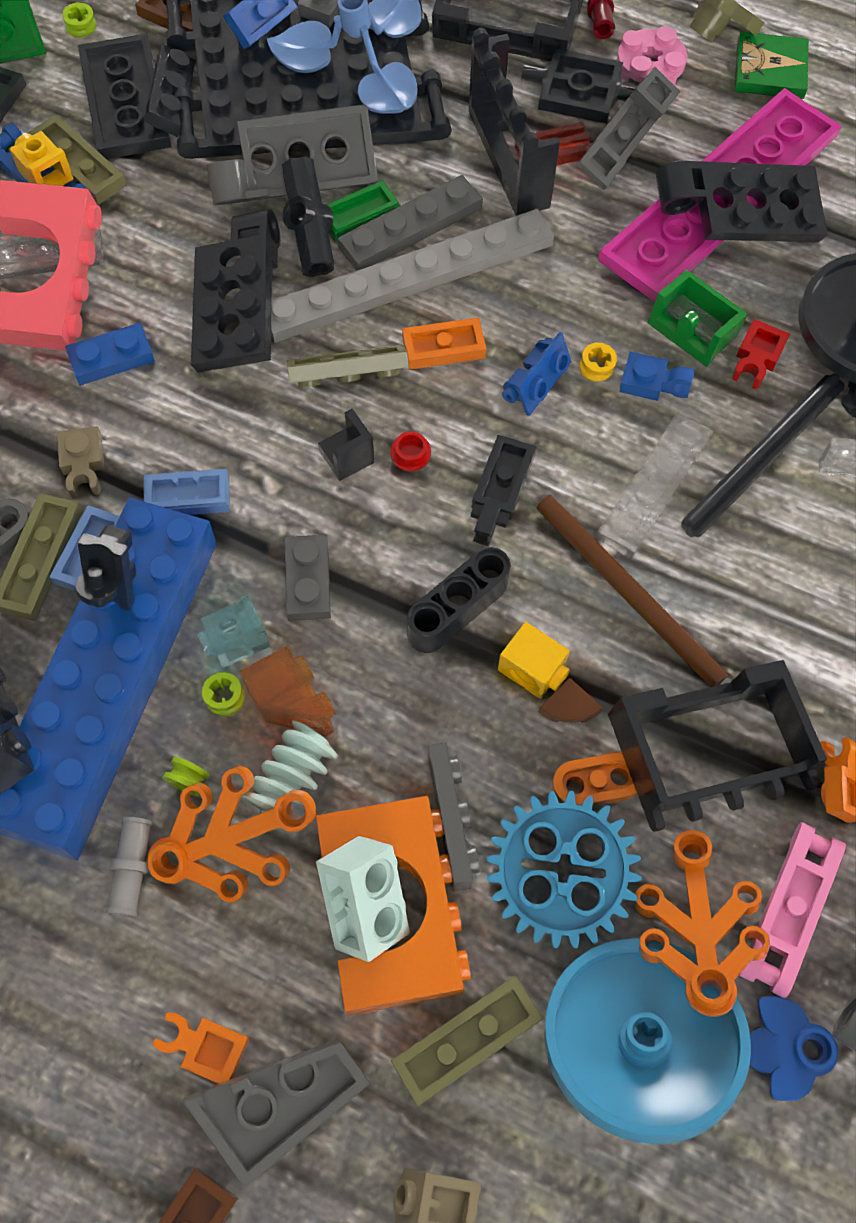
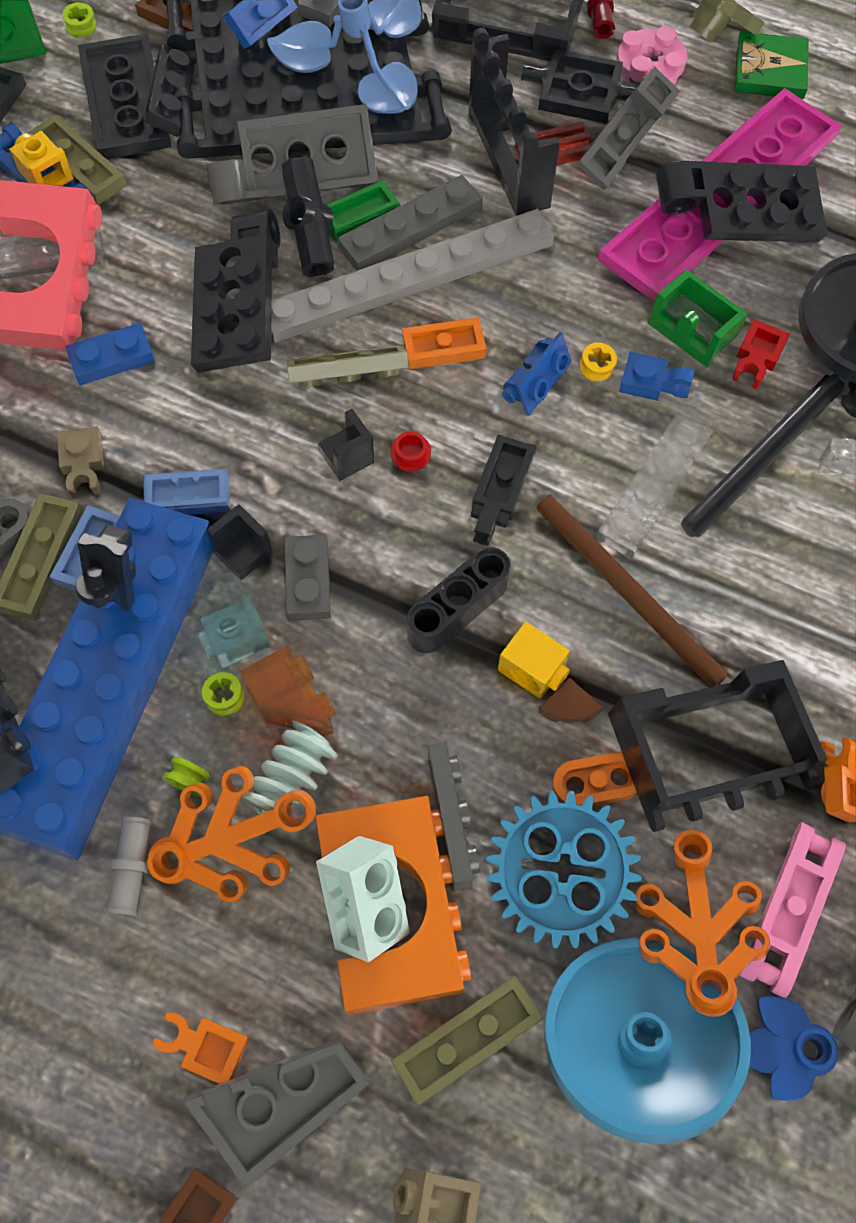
(239, 541): none -> black panel

